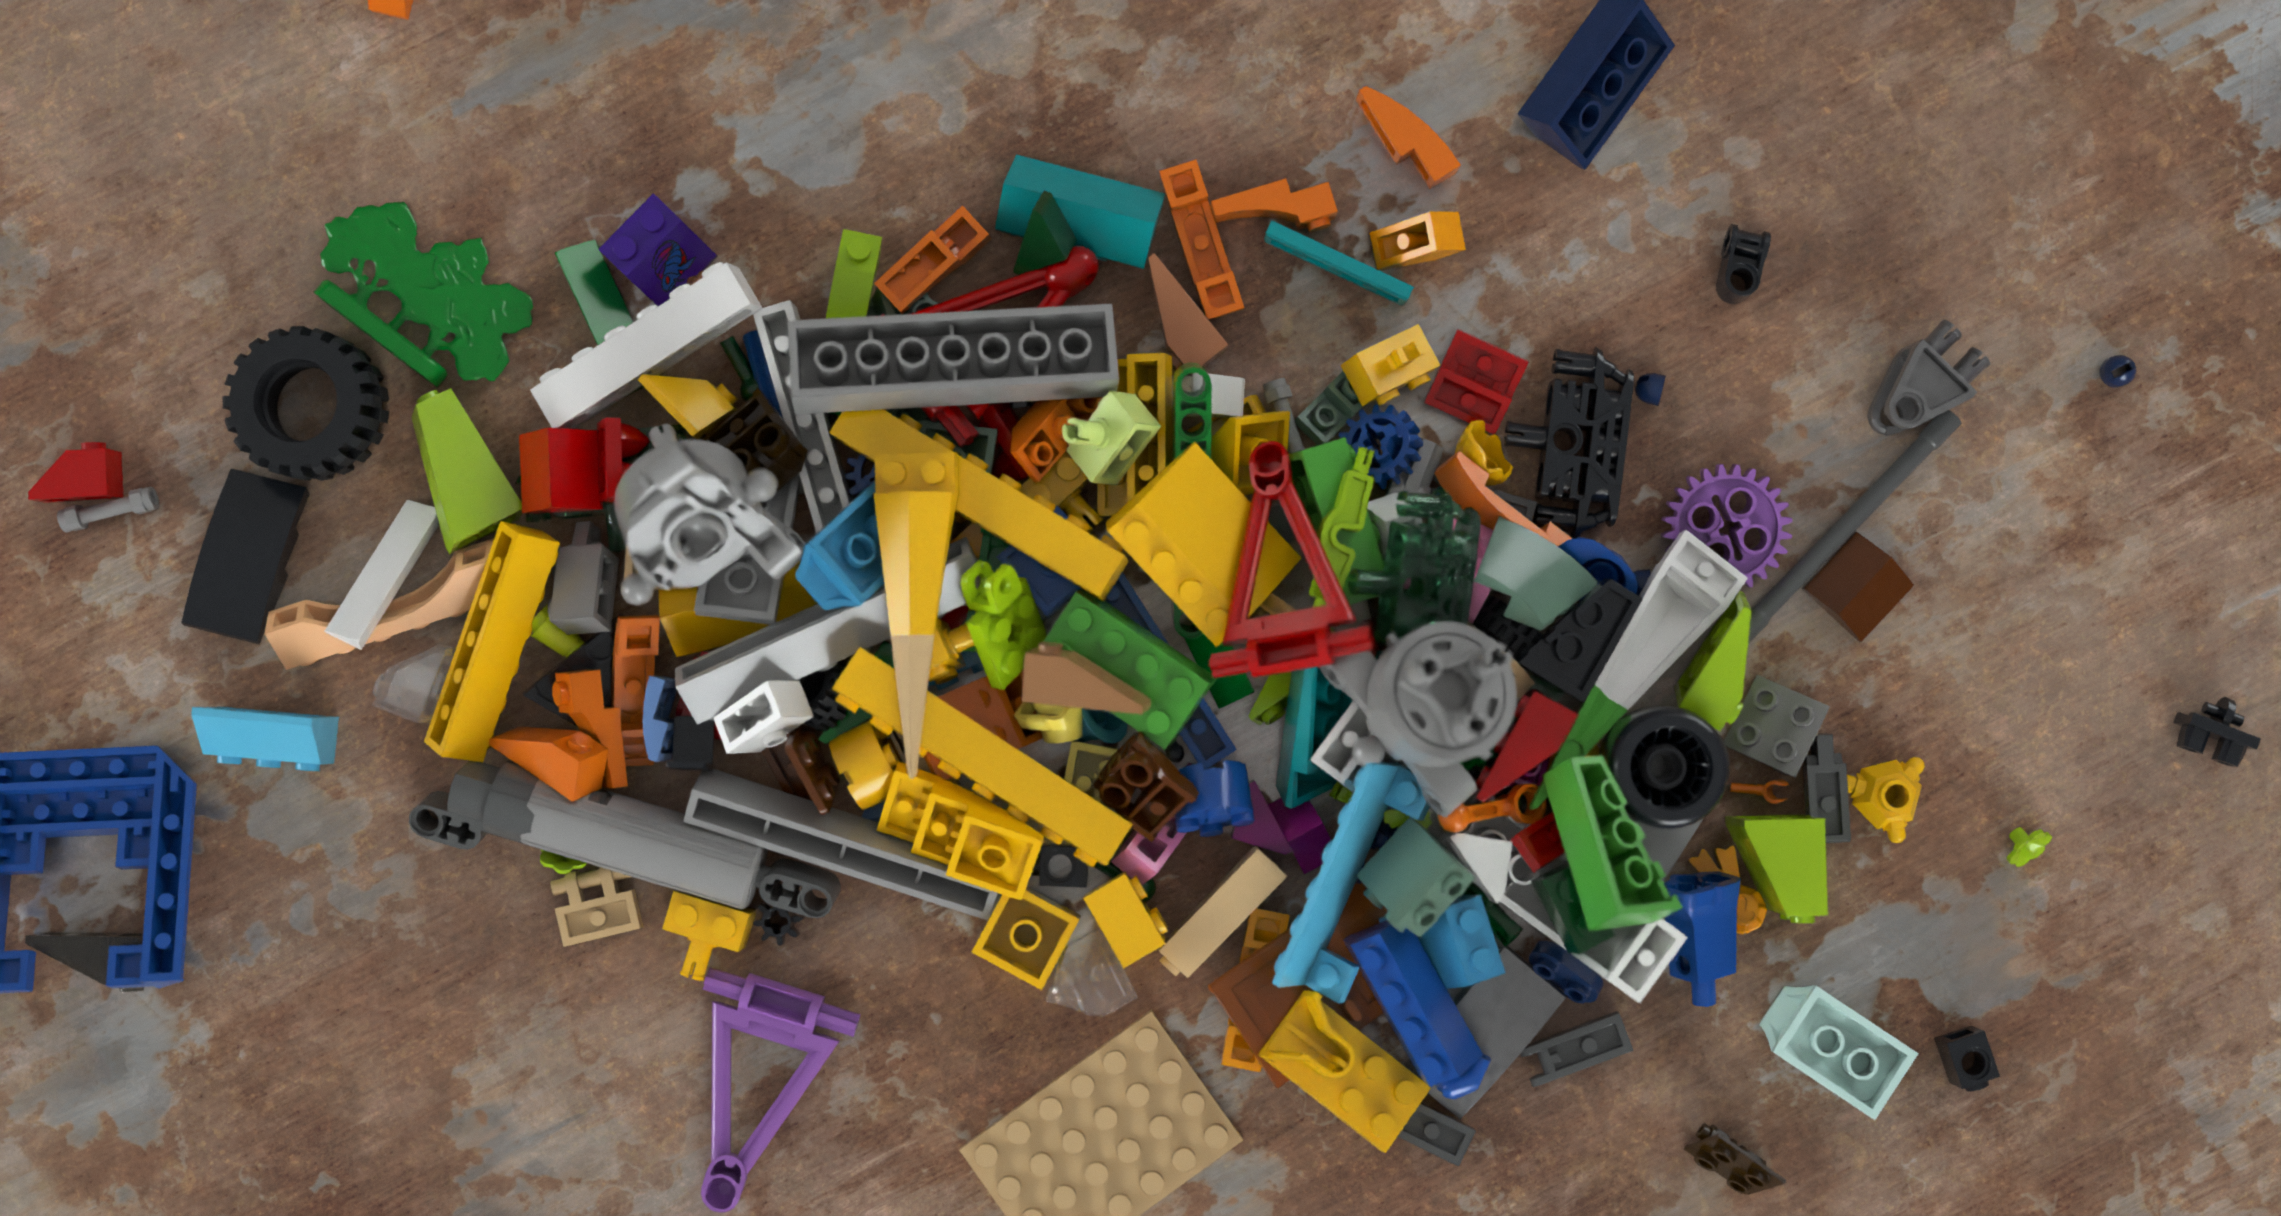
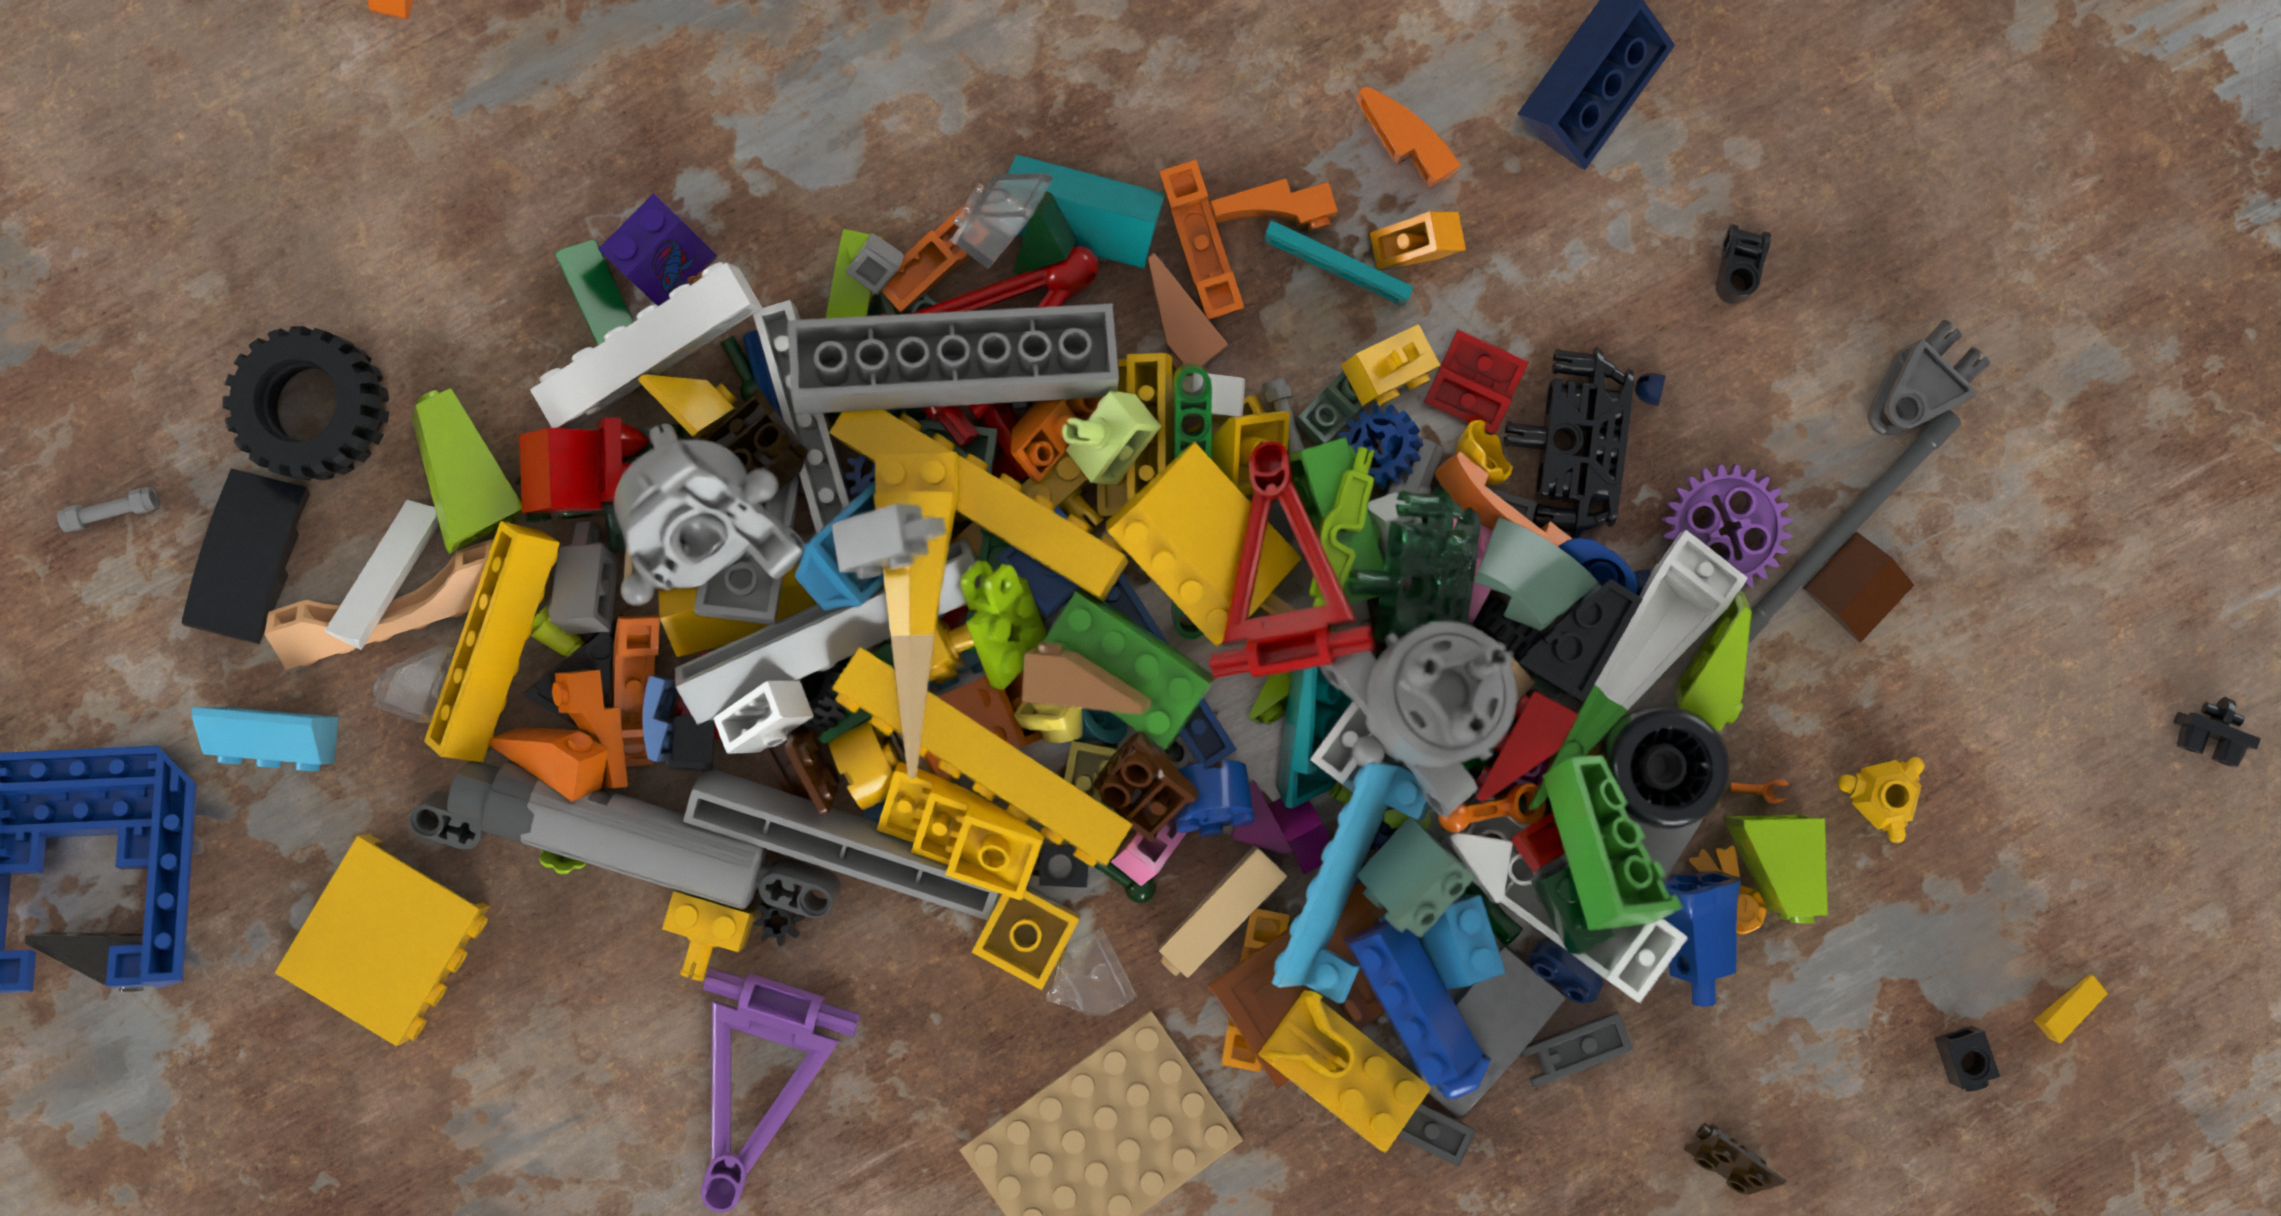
(82, 476): red slope -> none
(382, 942): none -> yellow panel
(434, 290): green plant -> none
(596, 917): tan plate -> none
(875, 263): none -> light grey slope
(884, 539): none -> light grey hinge
(997, 214): none -> clear slope
(1126, 919): yellow brick -> none
(1224, 689): green slope -> none
(1776, 726): light grey hinge -> none
(1827, 788): dark grey hinge -> none
(1836, 1047): light aqua slope -> none
(2027, 846): lime plant -> none
(2071, 1009): none -> yellow piece
(2113, 363): dark blue hinge -> none

